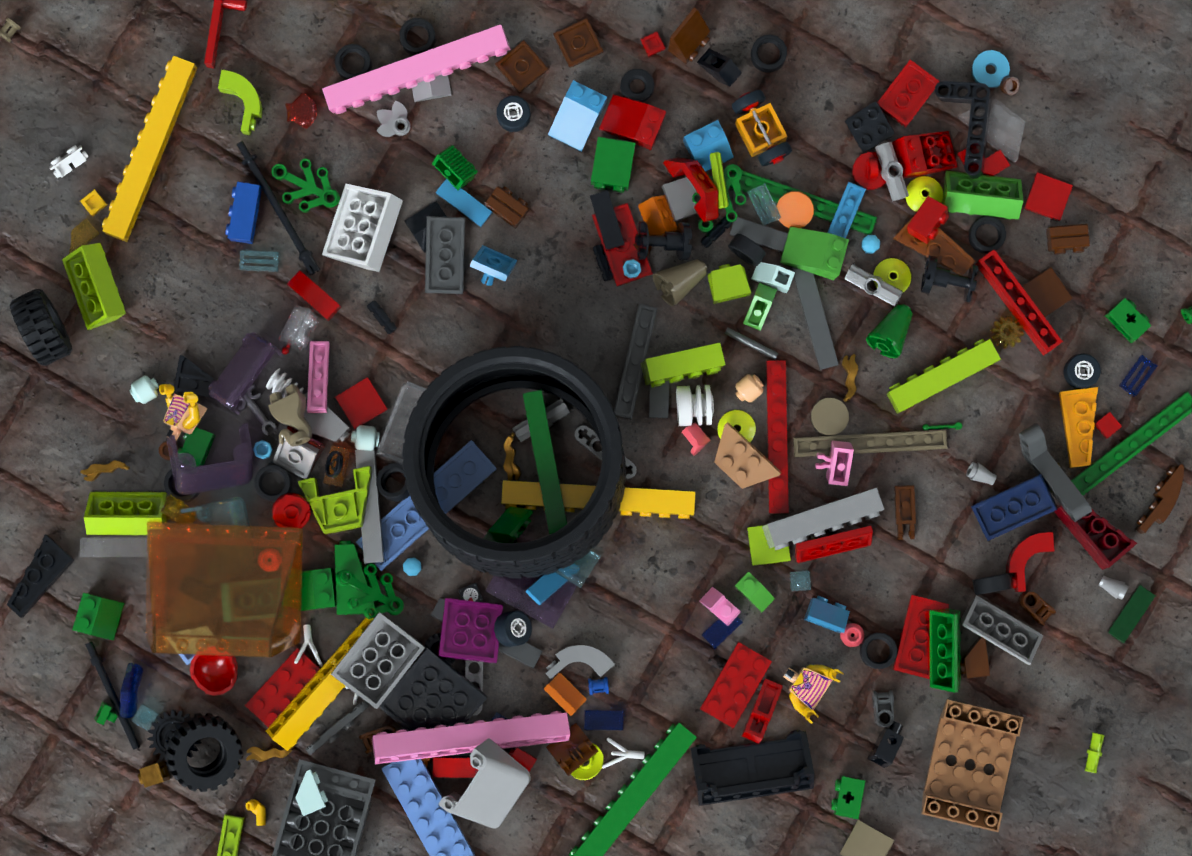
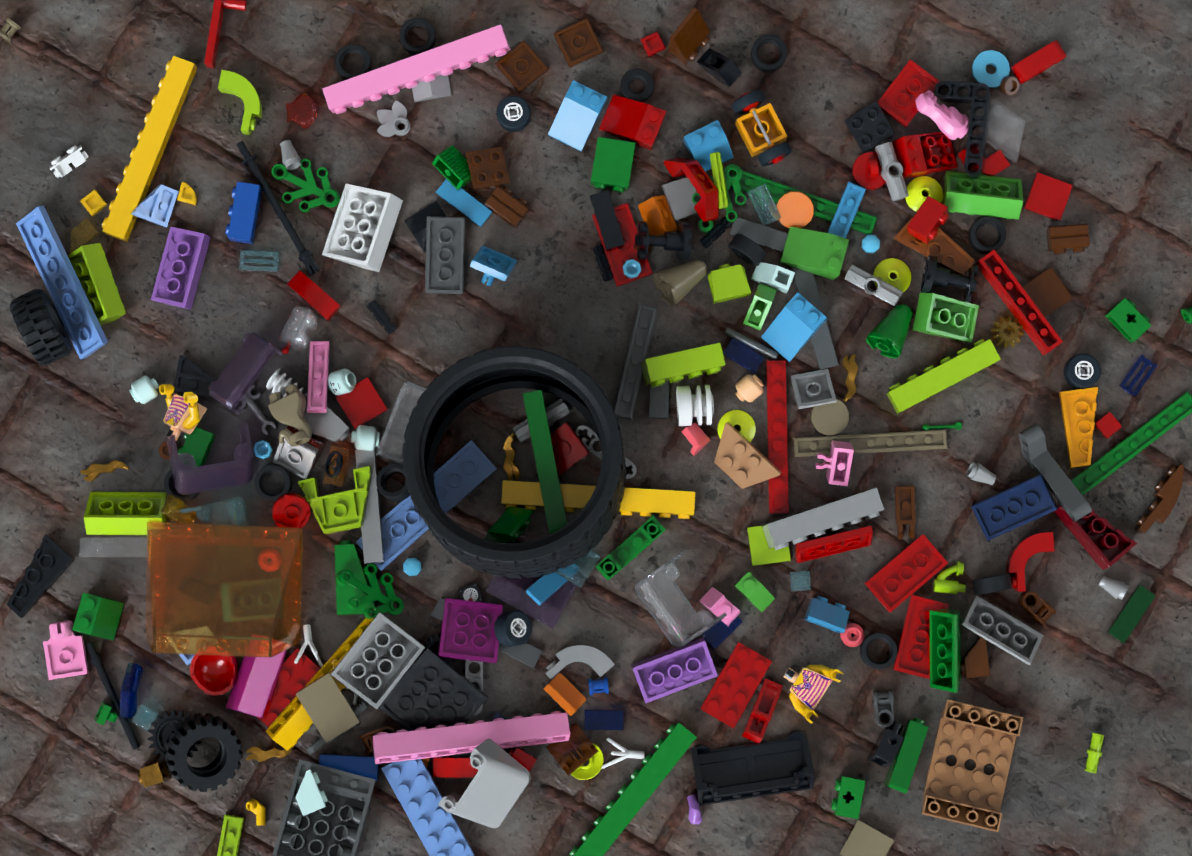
(62, 282): none -> medium blue plate
(65, 651): none -> bright pink plate
(157, 205): none -> light blue wing
(180, 268): none -> medium lavender slope
(187, 194): none -> yellow tile
(255, 684): none -> dark pink slope
(289, 155): none -> light grey cone
(318, 589): green slope -> none
(327, 707): none -> dark tan tile
(341, 382): none -> light aqua head
(354, 764): none -> blue brick
(487, 168): none -> reddish brown hinge
(567, 448): none -> red tile
(630, 548): none -> green slope
(671, 607): none -> clear windscreen
(674, 670): none -> medium lavender slope
(694, 810): none -> medium lavender arm
(743, 356): none -> clear blue tile
(794, 327): none -> dark azure slope
(813, 389): none -> light grey slope
(904, 764): none -> green slope
(906, 573): none -> red plate
(945, 317): none -> bright green slope
(949, 119): none -> bright pink animal
(949, 586): none -> lime plant
(1038, 62): none -> red beam

